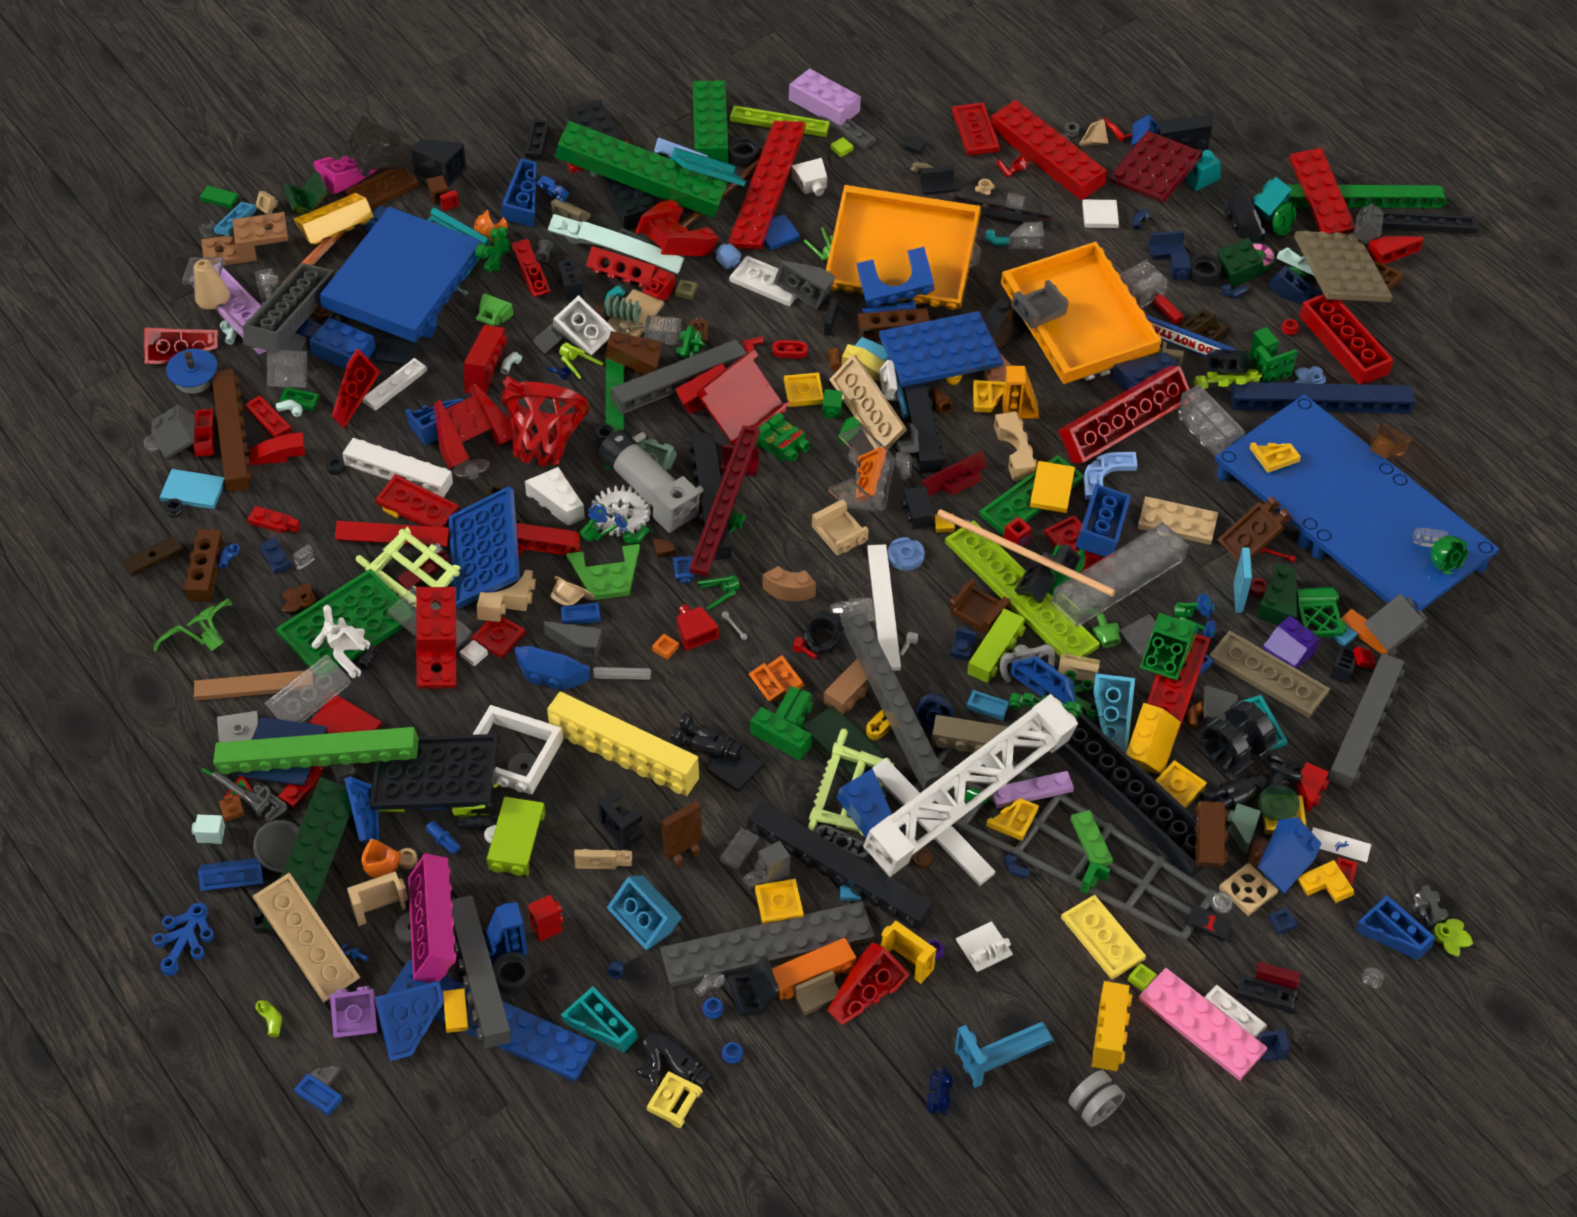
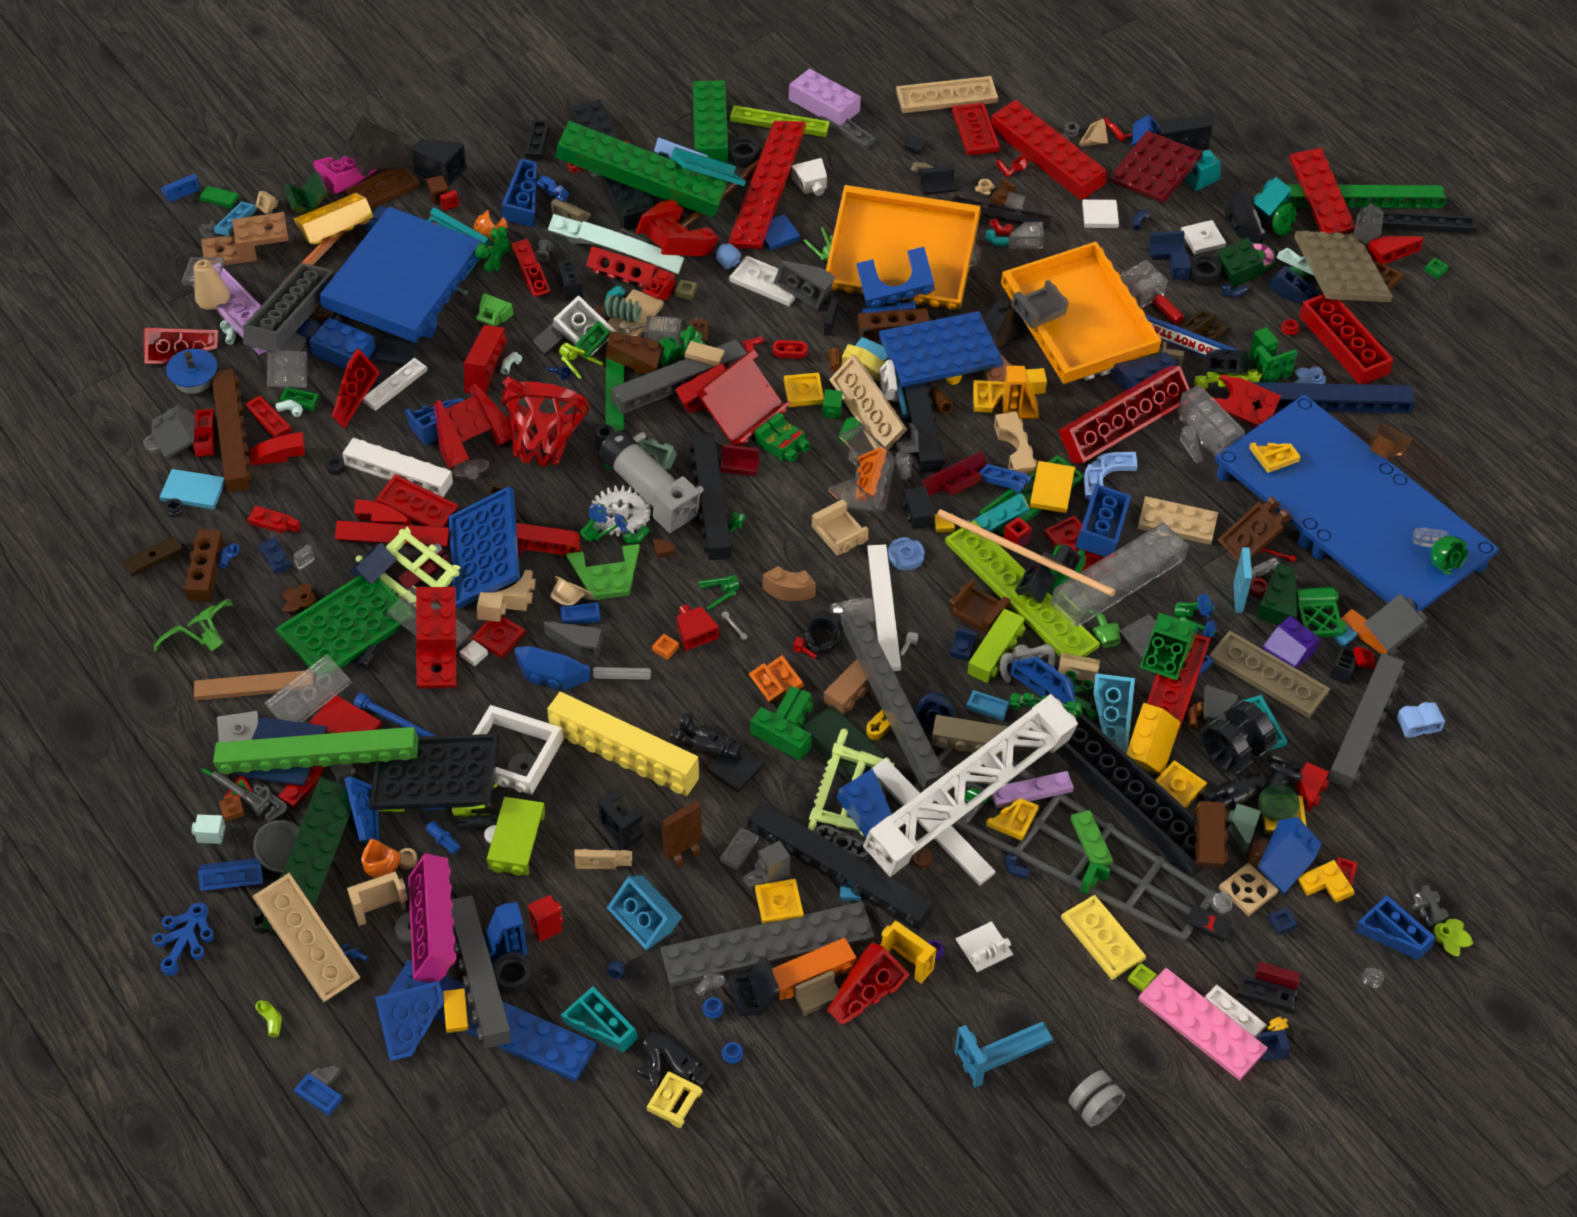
(181, 188): none -> blue panel
(266, 283): clear brick -> none
(341, 638): white piece -> none
(353, 1012): medium lavender plate -> none
(363, 702): none -> blue piece
(374, 563): none -> dark blue panel
(379, 513): none -> red slope
(557, 495): white wedge -> none
(593, 339): none -> green slope
(671, 351): none -> green bracket
(681, 569): blue bracket -> none
(704, 353): none -> tan tile
(724, 501): dark red plate -> none
(841, 147): lime tile -> none
(940, 1082): clear blue hinge -> none
(946, 94): none -> tan plate
(1000, 195): none -> reddish brown bracket
(1001, 230): none -> red arm
(1003, 513): none -> teal plate
(1005, 477): none -> blue plate
(1038, 380): none -> yellow brick
(1111, 1026): yellow wedge -> none
(1191, 443): none -> clear tile
(1203, 237): none -> white plate
(1242, 396): none -> red brick
(1264, 568): none -> light grey axle
(1278, 1024): none -> yellow plate
(1342, 845): white sticker -> none
(1420, 719): none -> light blue brick
(1436, 268): none -> green tile

